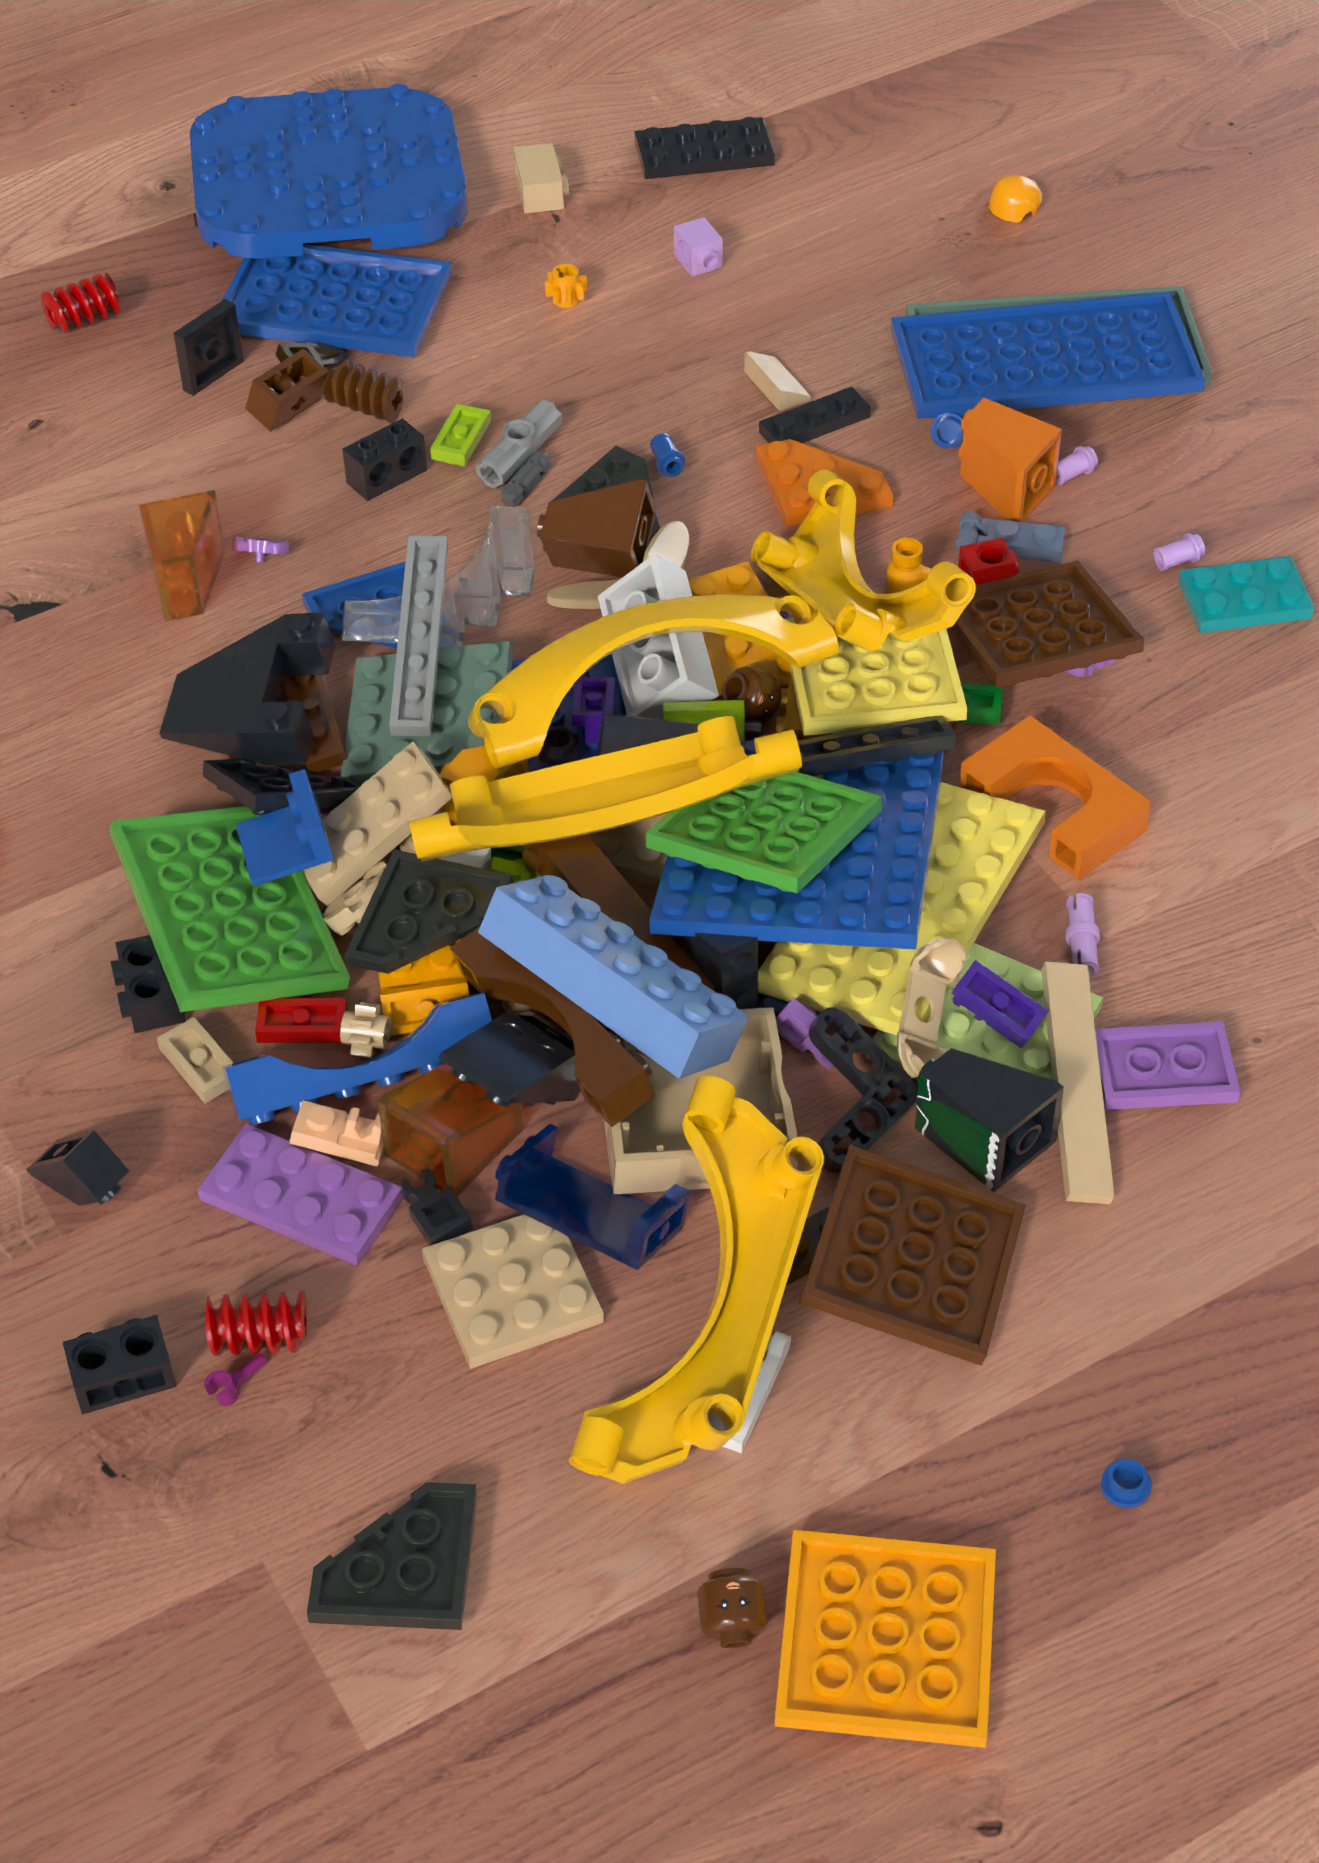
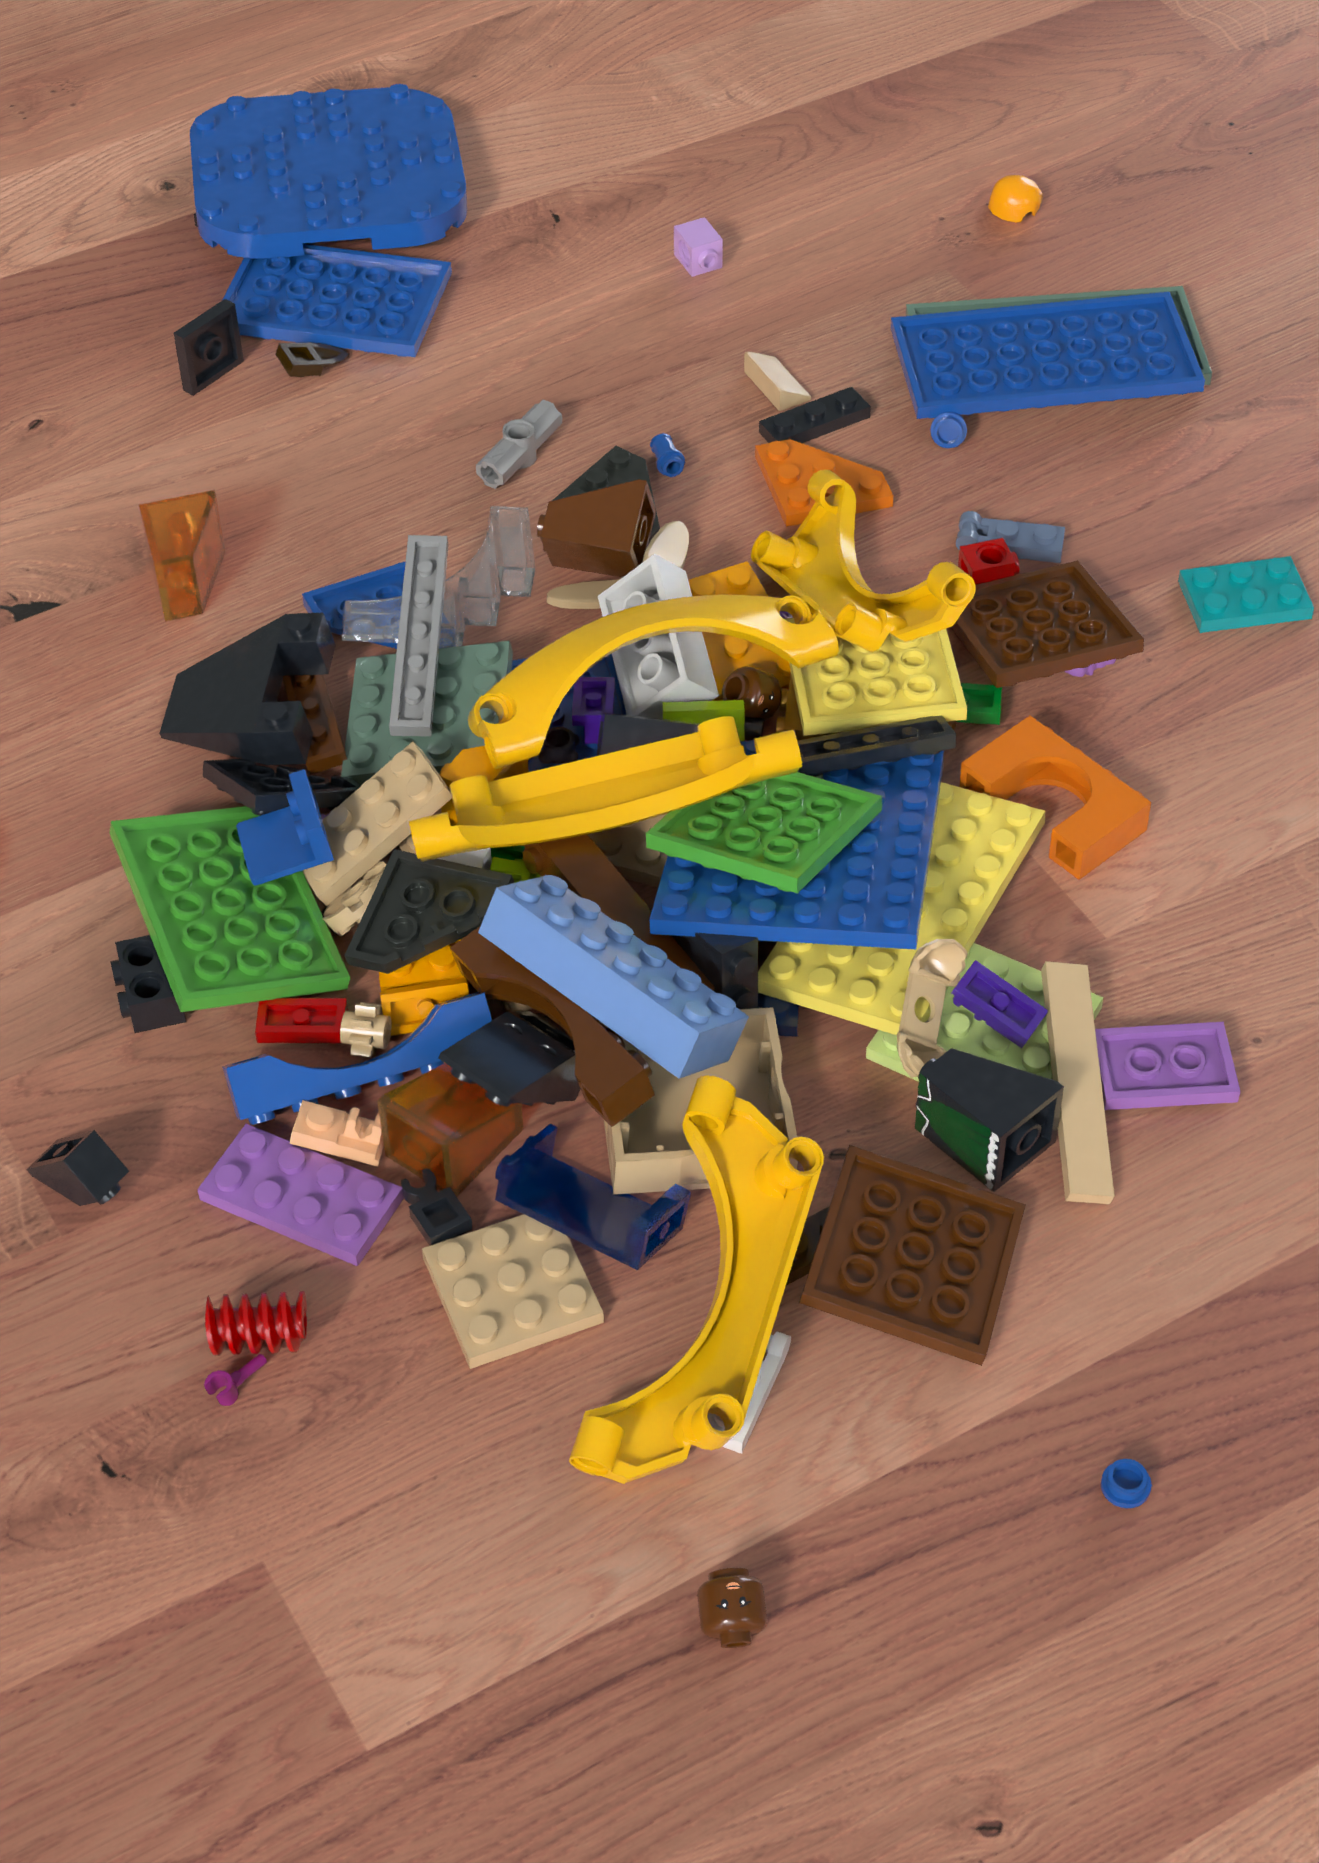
(81, 301): red piece -> none
(122, 1371): black brick -> none
(196, 1058): tan plate -> none
(260, 546): medium lavender piece -> none
(286, 390): reddish brown brick -> none
(364, 391): reddish brown piece -> none
(384, 459): black brick -> none
(402, 1566): pearl dark grey plate -> none
(460, 435): lime plate -> none
(525, 478): dark grey axle -> none
(540, 178): tan brick -> none
(566, 285): light orange gear -> none
(704, 147): black plate -> none
(794, 1026): medium lavender plate -> none
(872, 1085): black beam -> none
(887, 1639): light orange plate -> none
(906, 566): light orange piece -> none
(1009, 458): orange slope -> none
(1081, 461): lavender pin -> none
(1082, 932): lavender pin -> none
(1187, 549): lavender pin -> none

